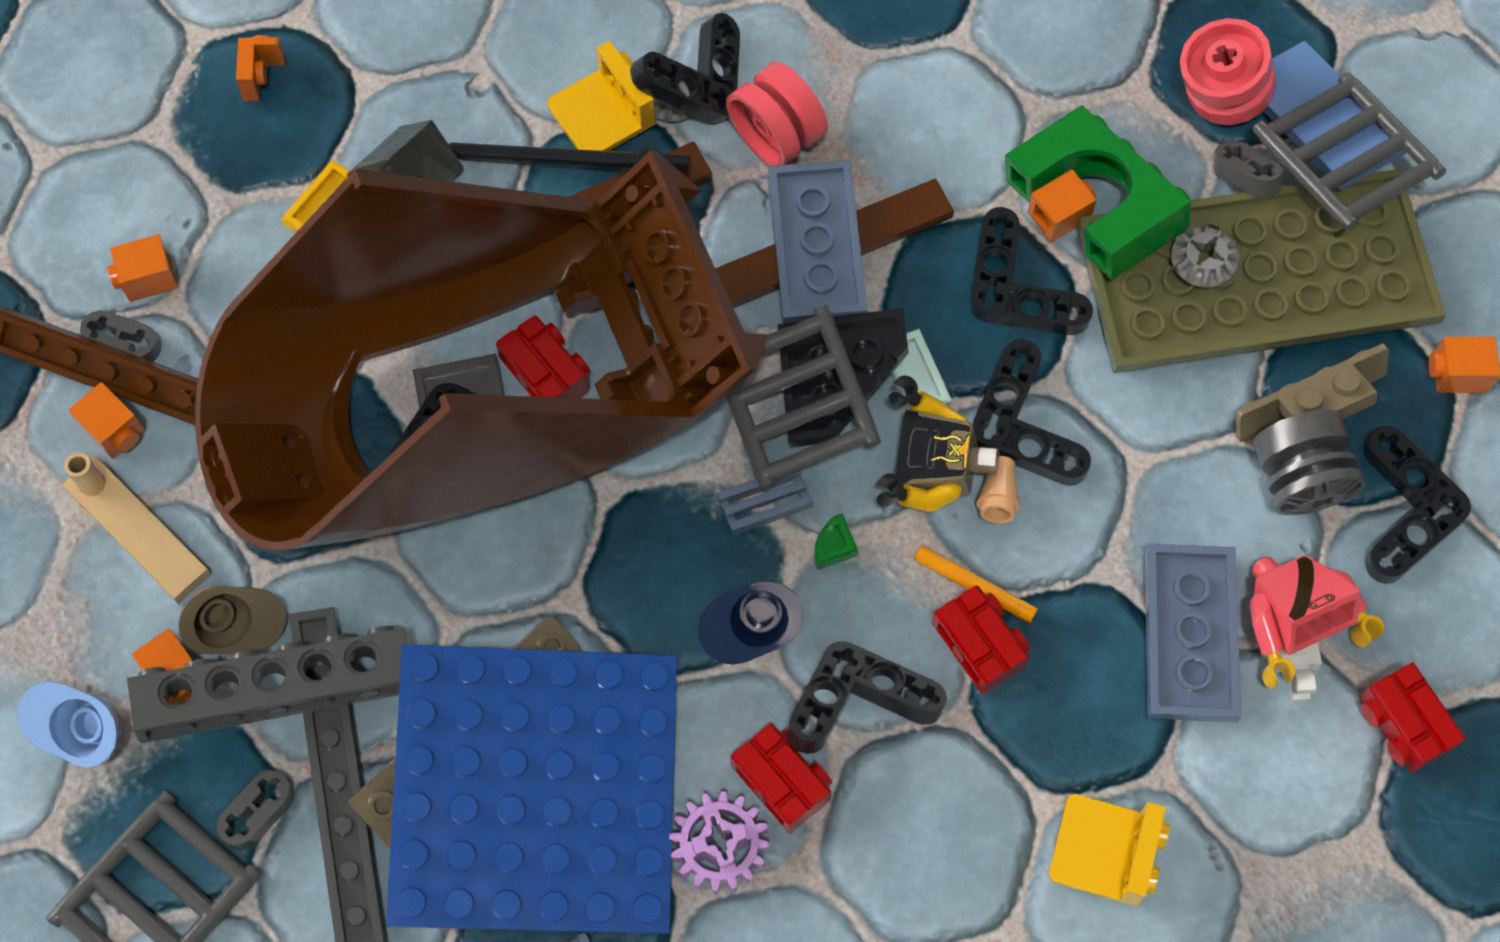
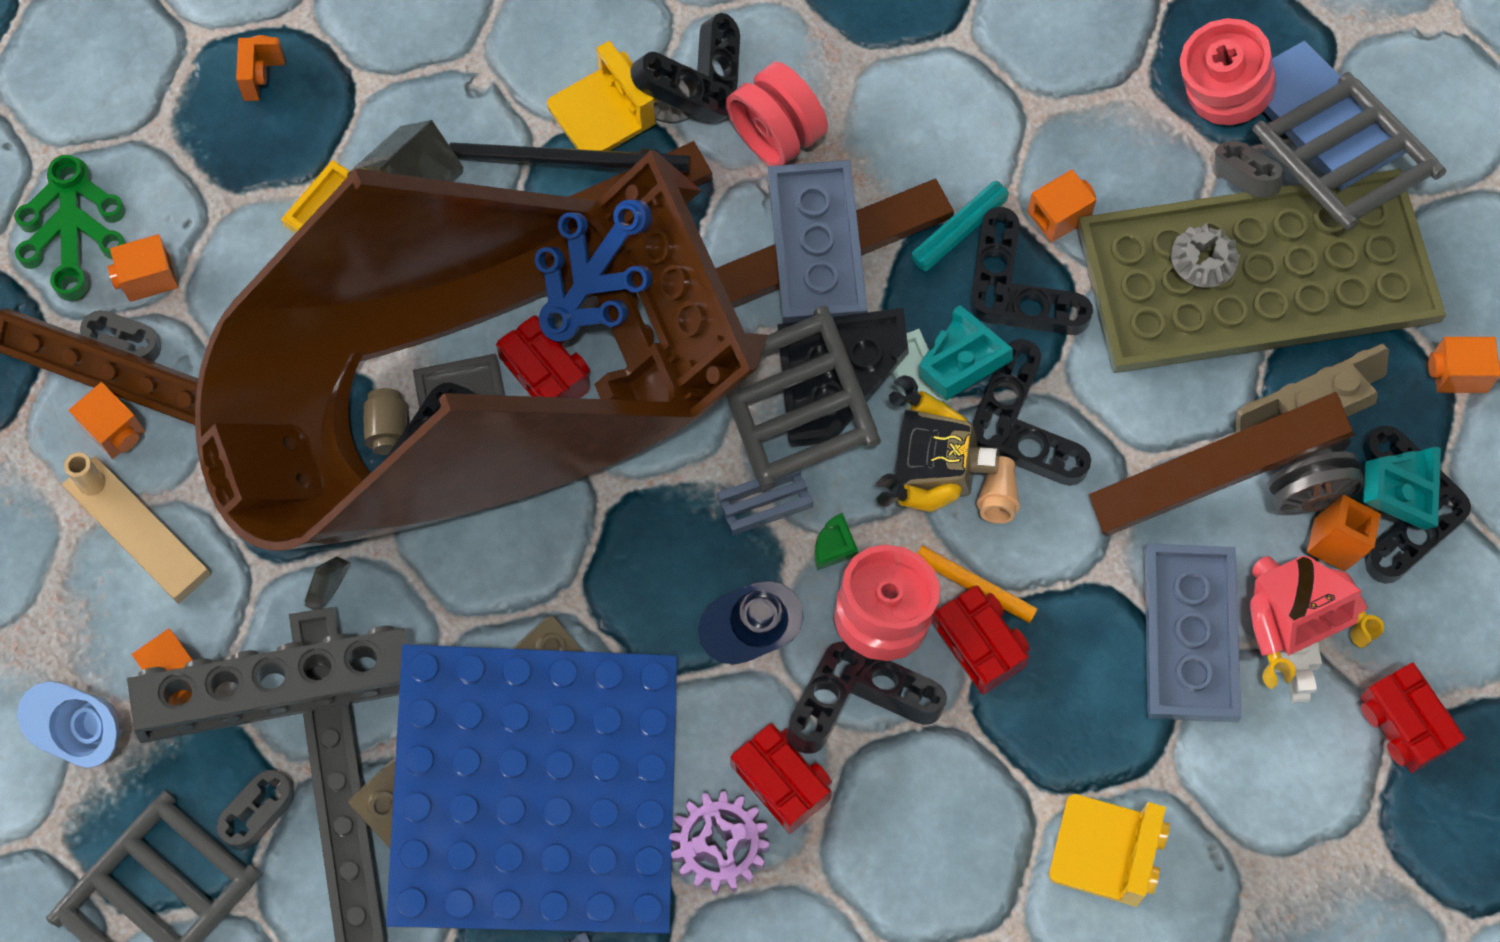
(67, 223): none -> green plant
(231, 620): dark tan piece -> none
(325, 582): none -> clear smoke tile
(383, 419): none -> dark tan brick
(588, 273): none -> blue plant
(886, 602): none -> coral wheel
(959, 226): none -> teal axle
(963, 355): none -> teal wing
(1083, 142): green arch -> none
(1222, 464): none -> reddish brown tile
(1344, 533): none -> orange brick
(1406, 486): none -> teal wing

